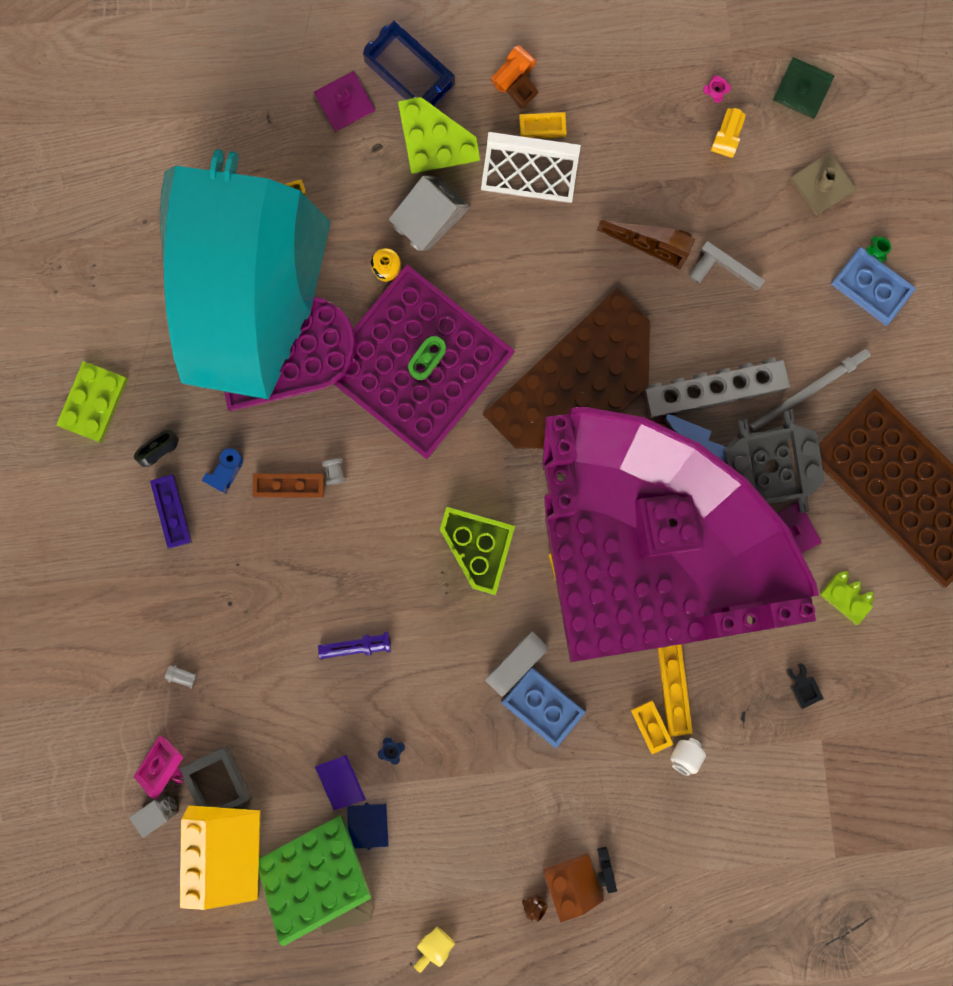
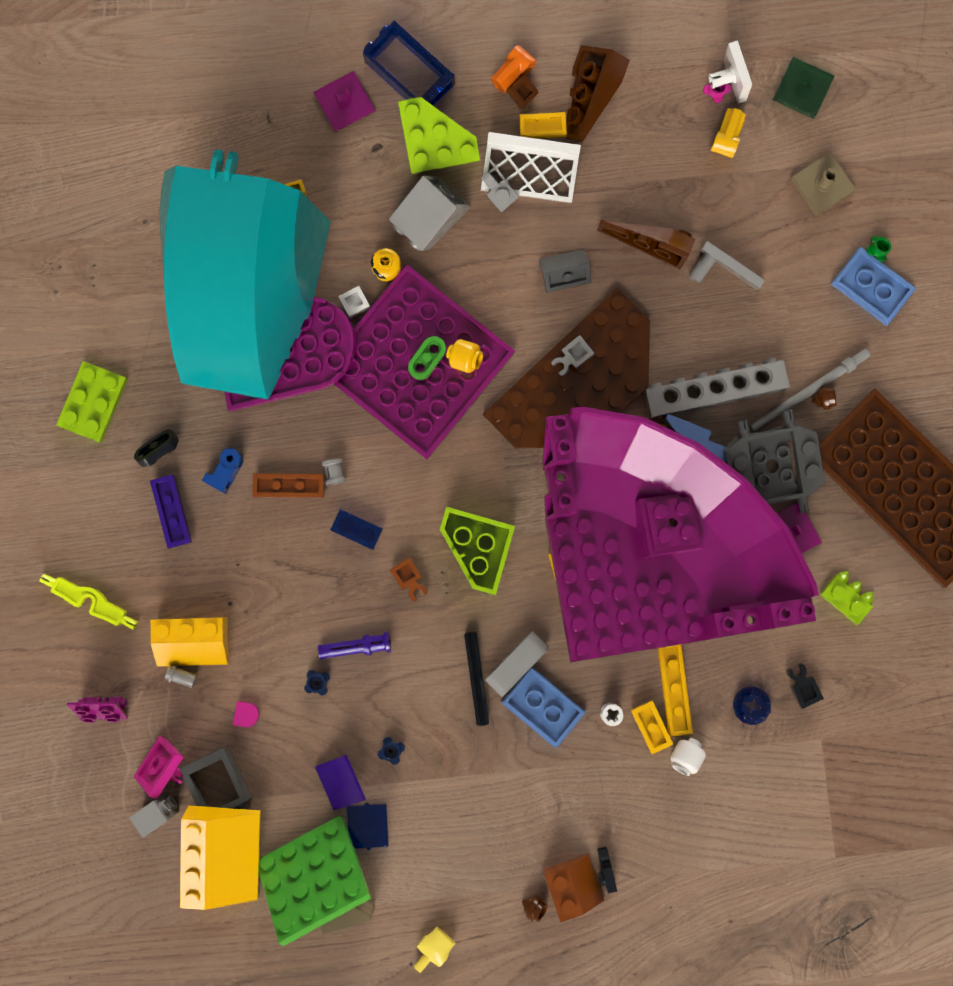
(91, 709): none -> magenta hinge
(100, 606): none -> neon yellow piece
(190, 641): none -> yellow slope
(246, 714): none -> dark pink tile
(312, 687): none -> dark blue plate
(354, 302): none -> white plate
(356, 529): none -> clear blue plate
(407, 576): none -> dark orange plate
(464, 356): none -> yellow head
(476, 679): none -> black axle
(501, 193): none -> light grey plate
(565, 270): none -> dark grey panel
(575, 353): none -> light grey plate
(597, 78): none -> reddish brown wedge
(619, 714): none -> white bush
(735, 73): none -> white tile
(742, 711): none -> clear blue gear
(825, 398): none -> reddish brown plate

